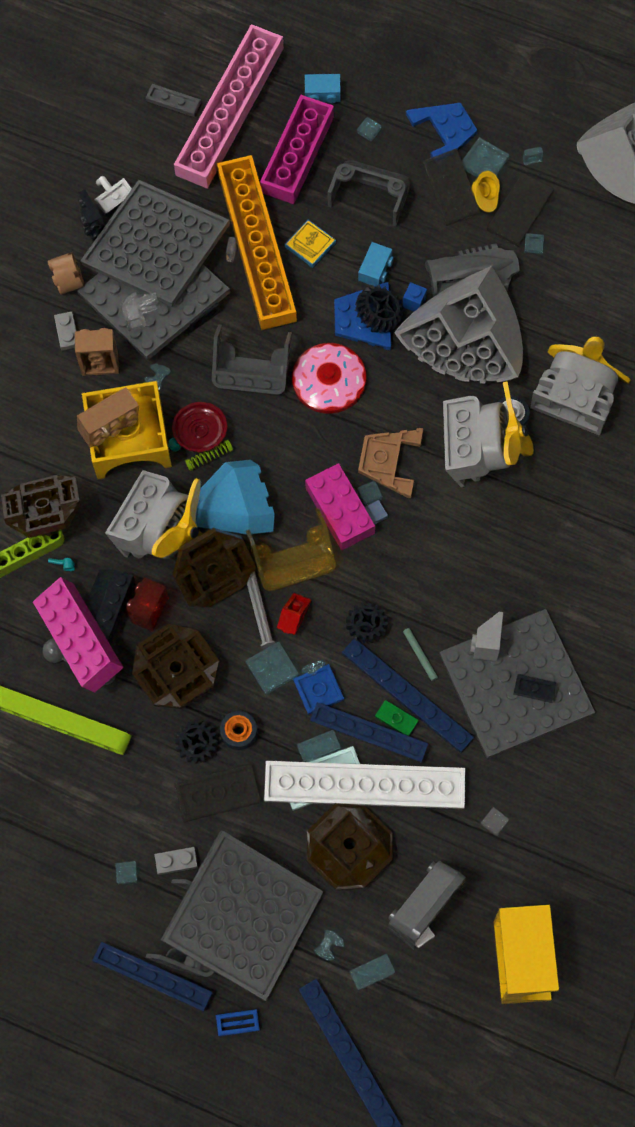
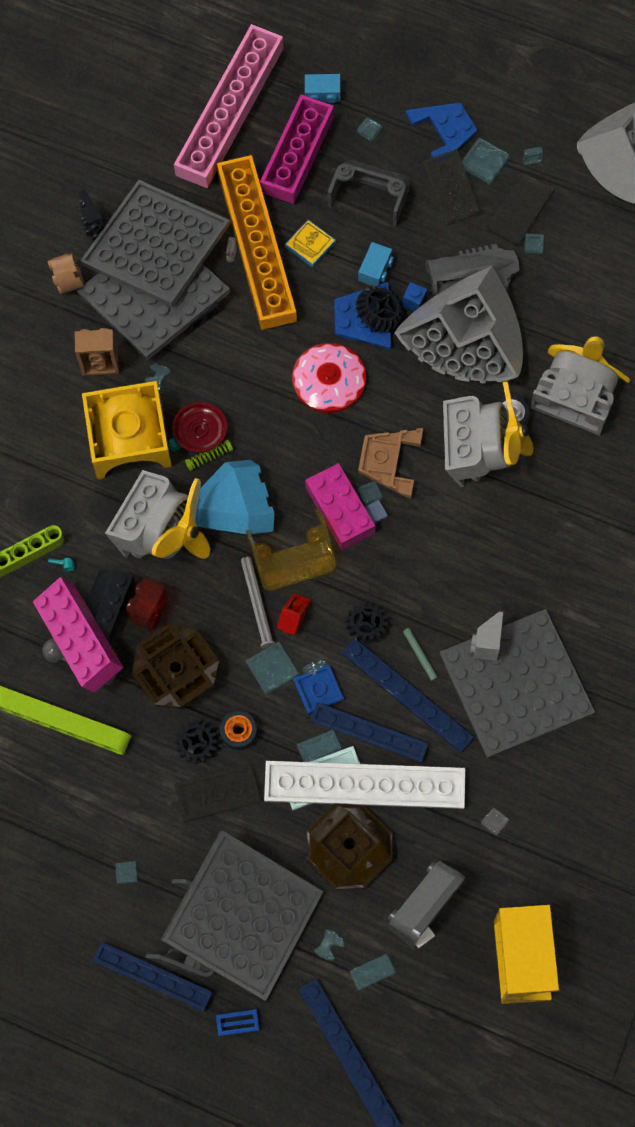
(42, 505): dark brown piece -> none
(66, 330): light grey plate -> none
(108, 417): medium nougat brick -> none
(113, 195): white plate -> none
(135, 307): clear brick -> none
(173, 100): dark grey tile -> none
(176, 861): light grey plate -> none
(212, 567): dark brown piece -> none
(249, 373): dark grey windscreen -> none
(396, 718): green plate -> none
(486, 191): yellow piece -> none
(534, 688): black plate -> none

